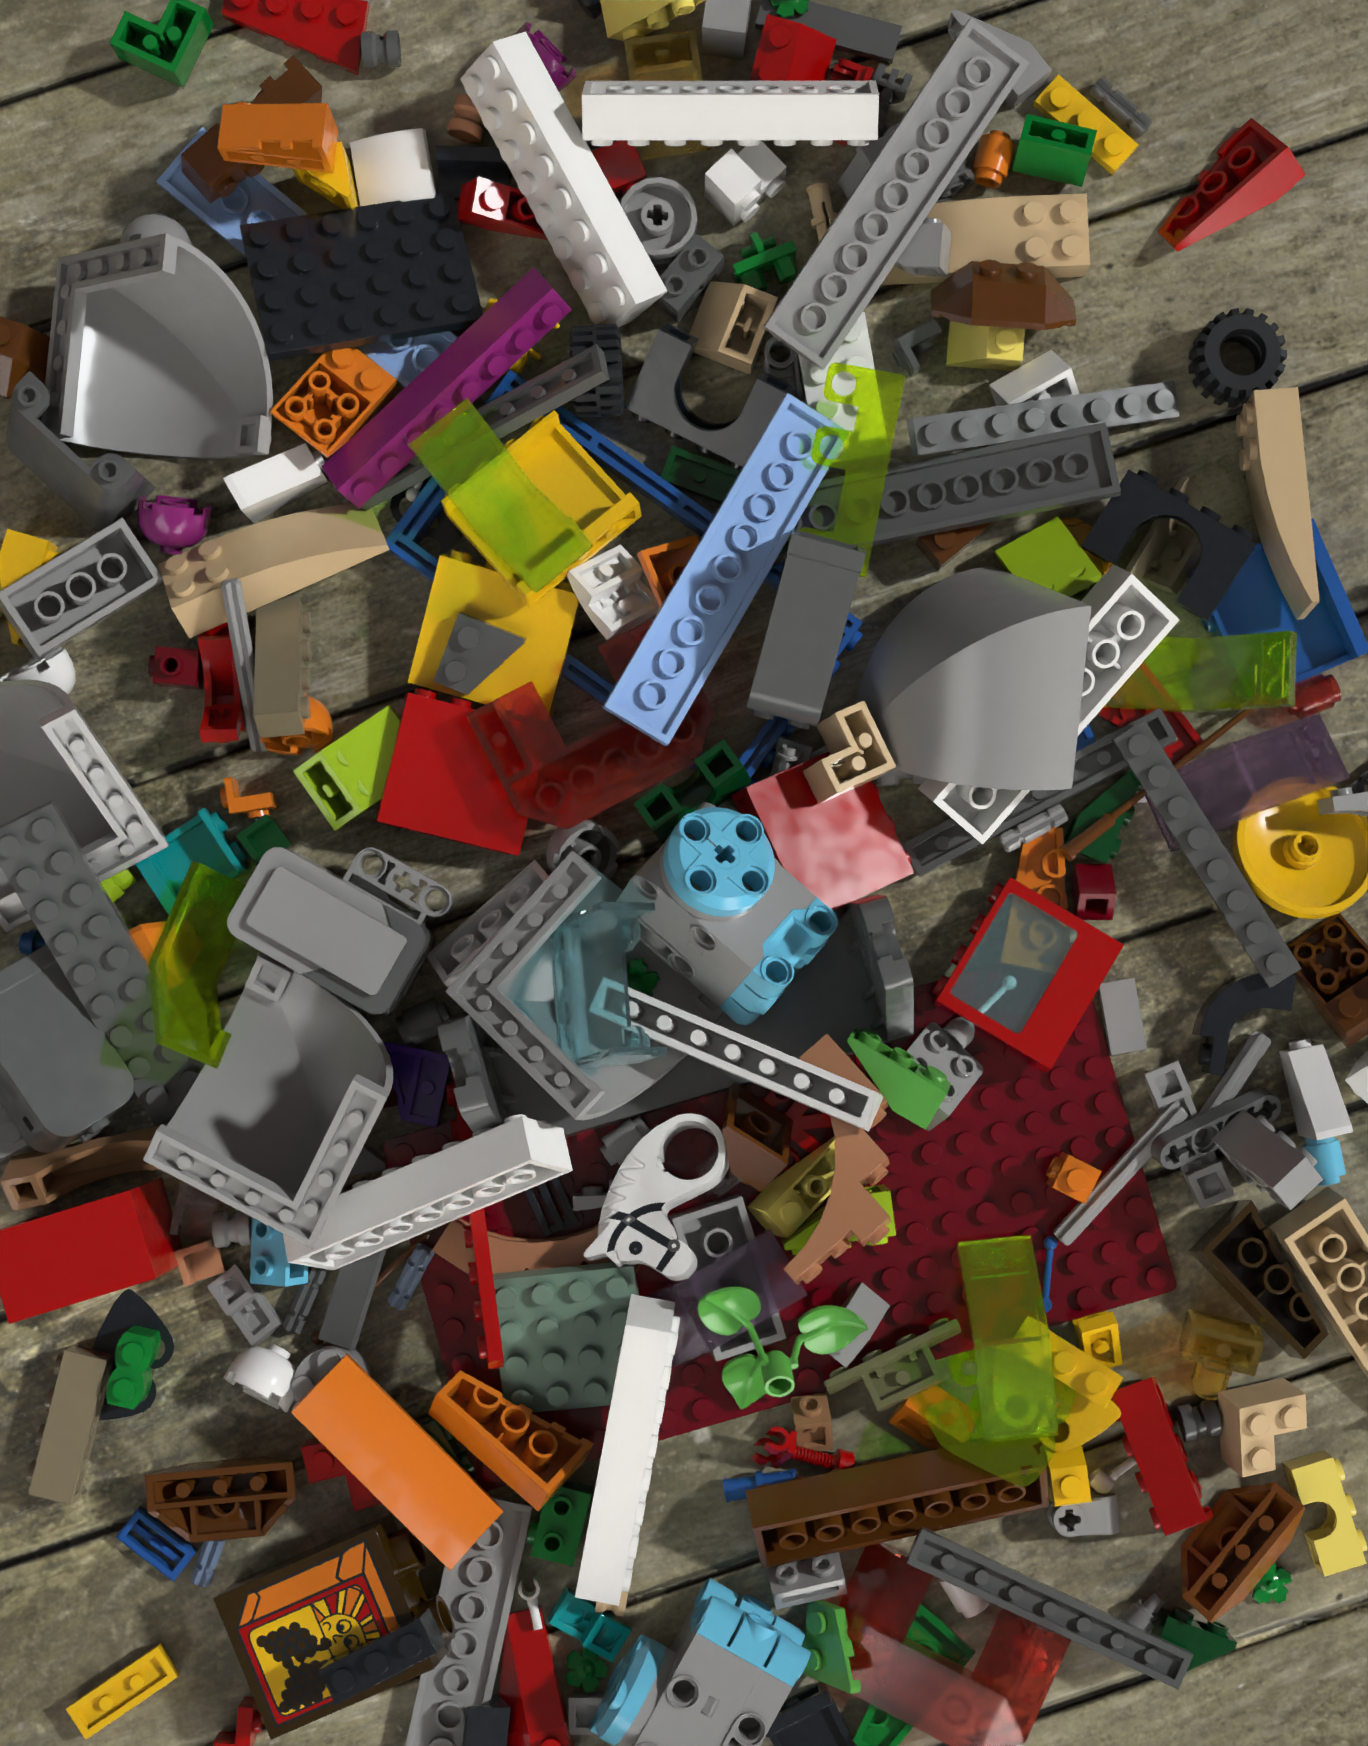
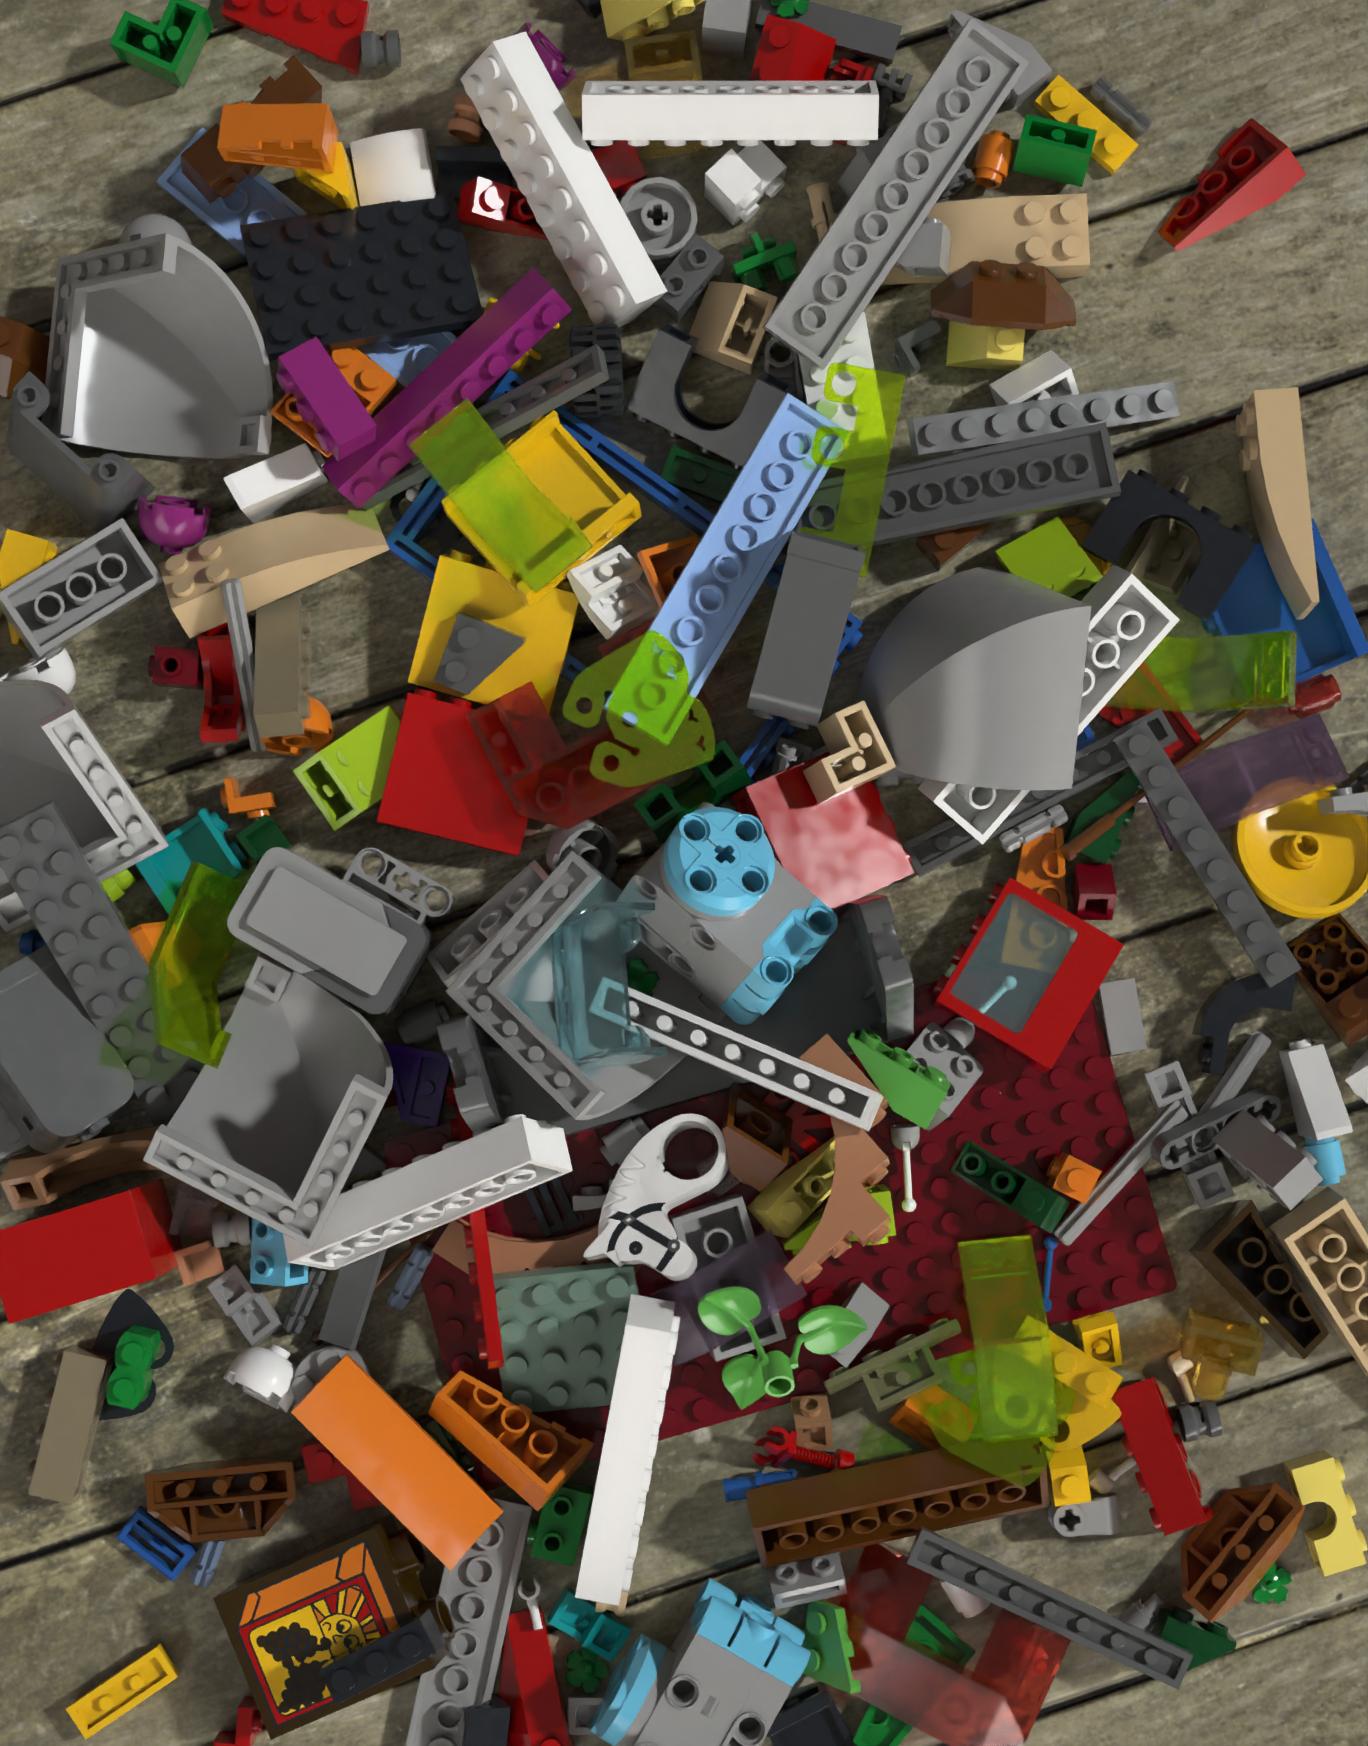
(325, 399): none -> magenta brick
(662, 709): none -> clear neon green piece
(906, 1137): none -> hinge
(1010, 1186): none -> dark green slope
(1179, 1367): none -> hand
(1252, 333): black tyre -> none
(1252, 1419): tan brick -> none

